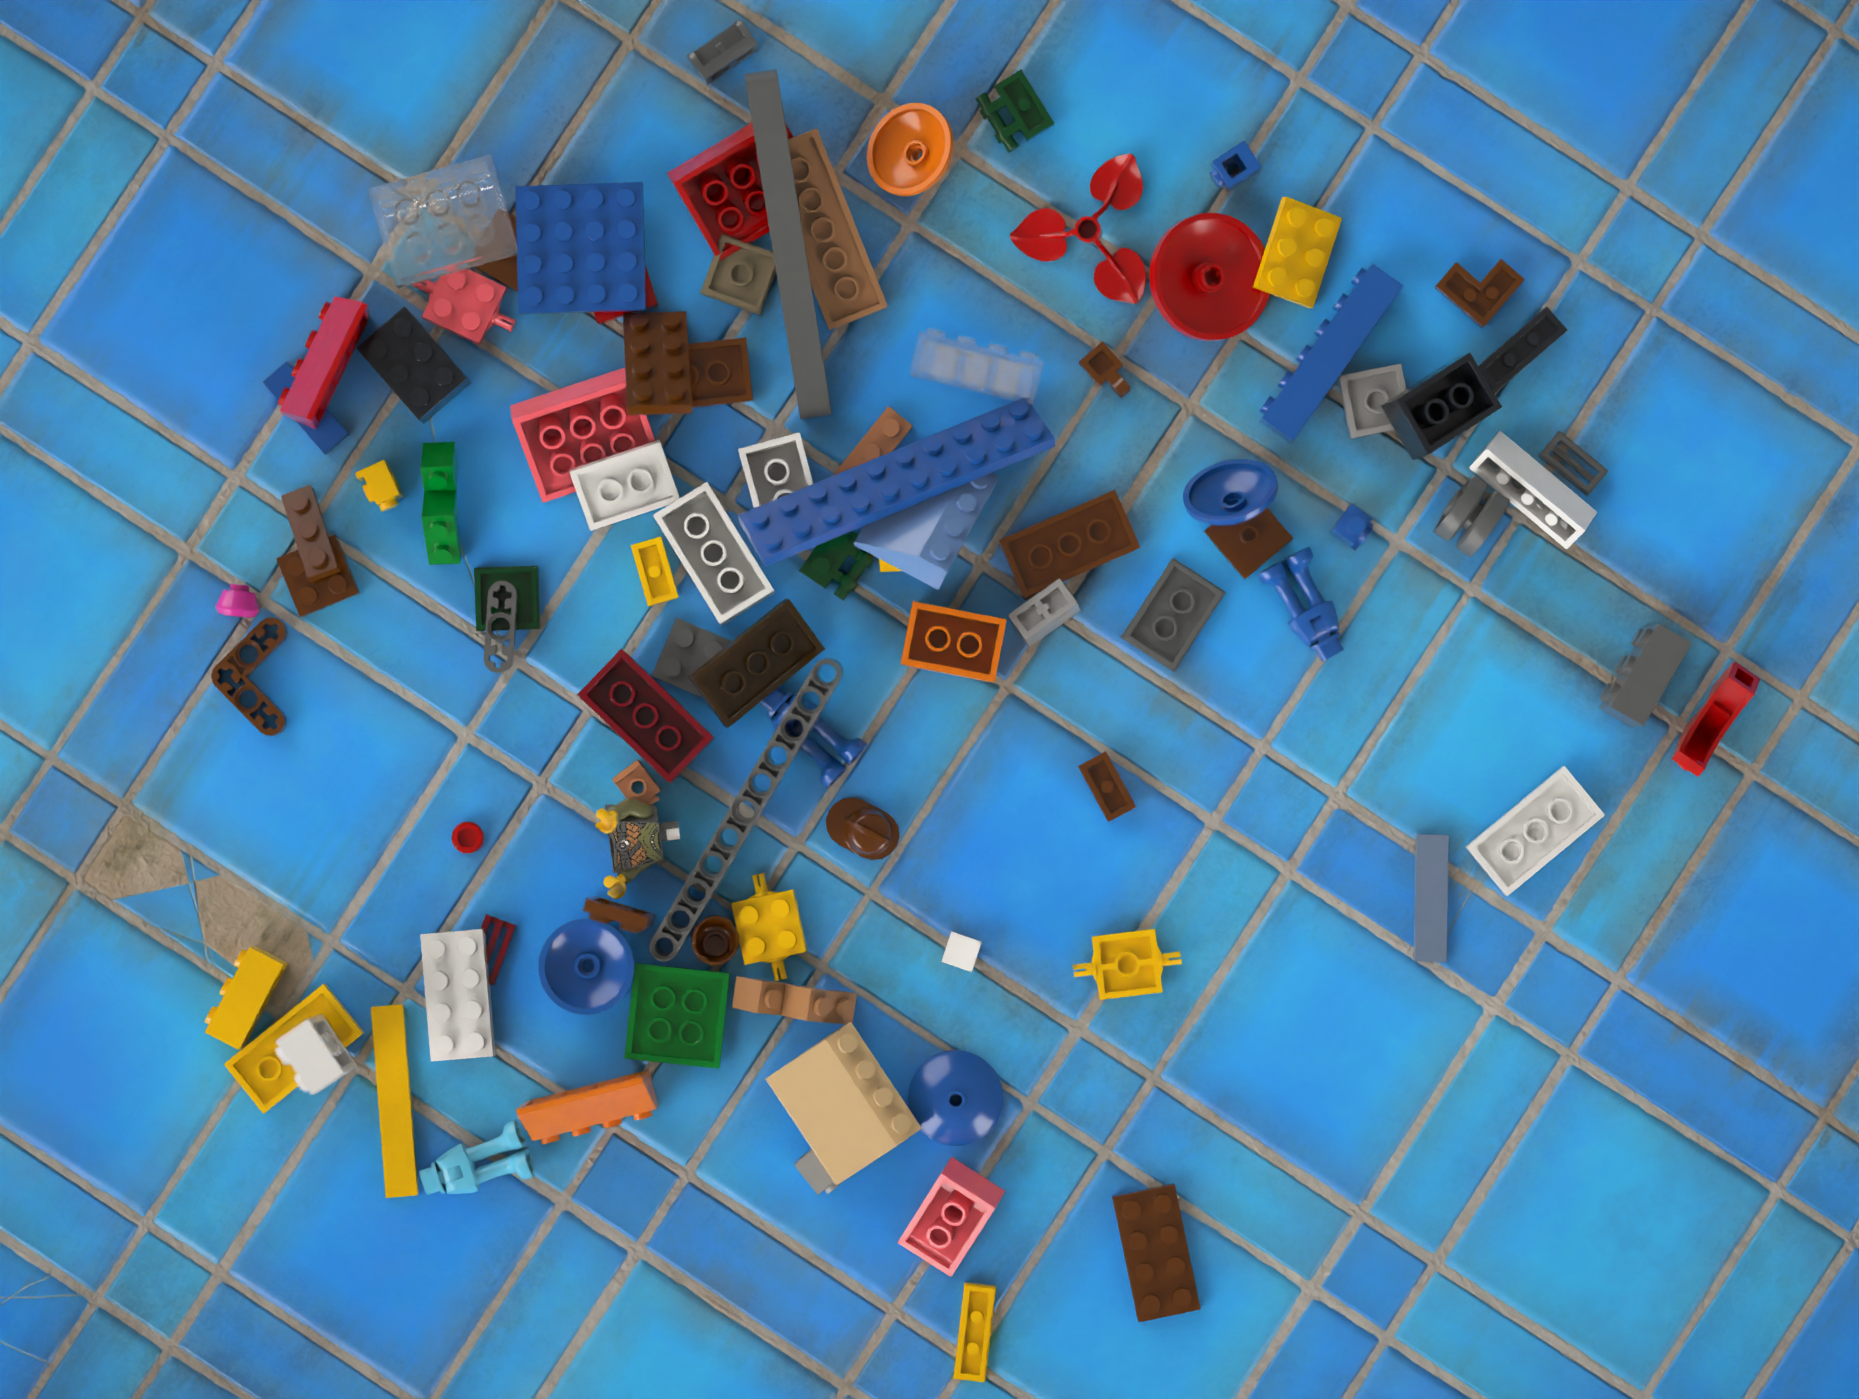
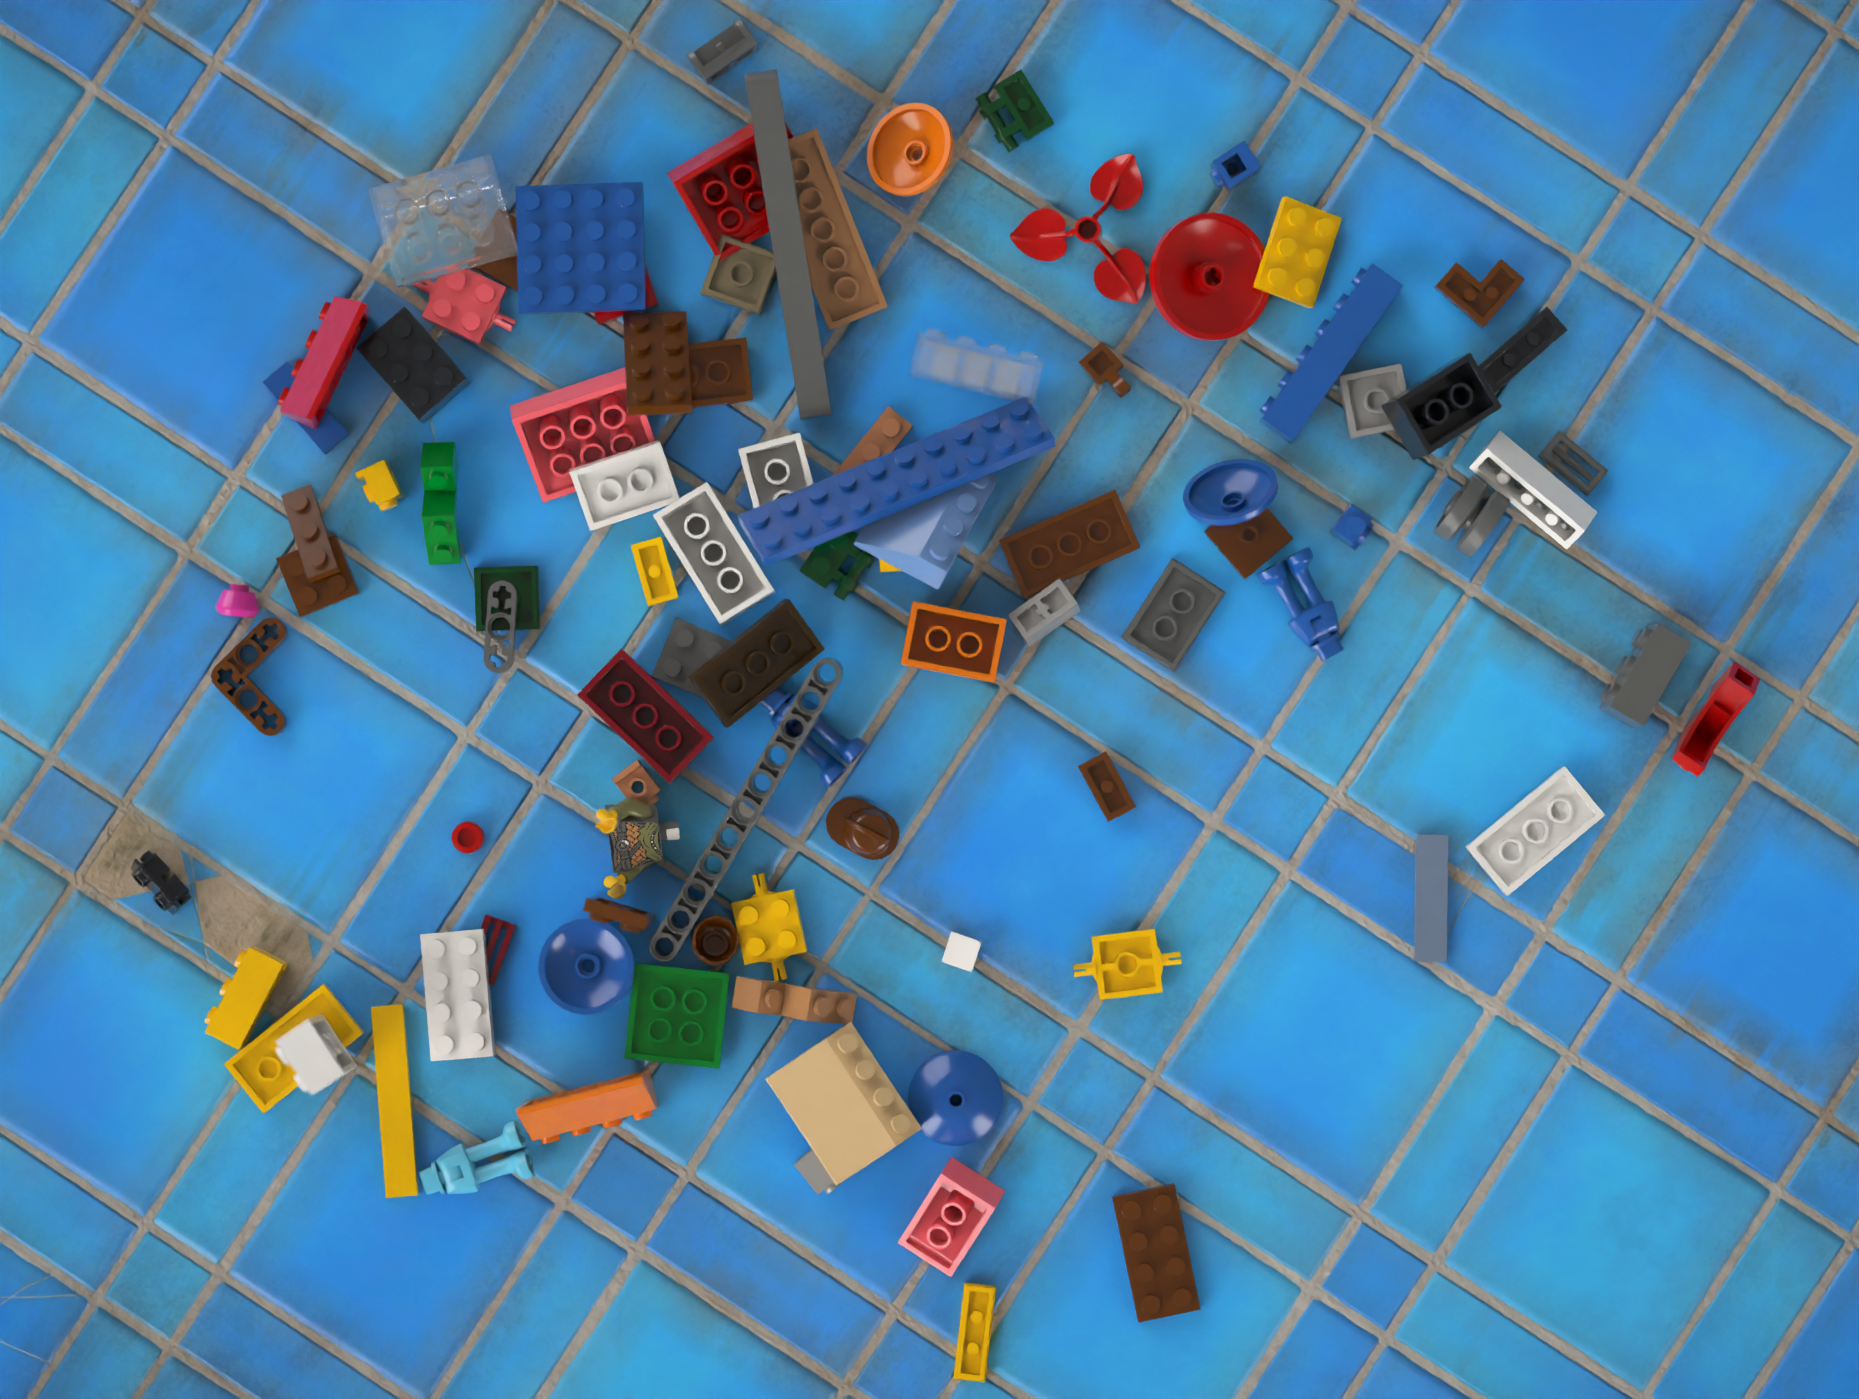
(150, 874): none -> black hinge

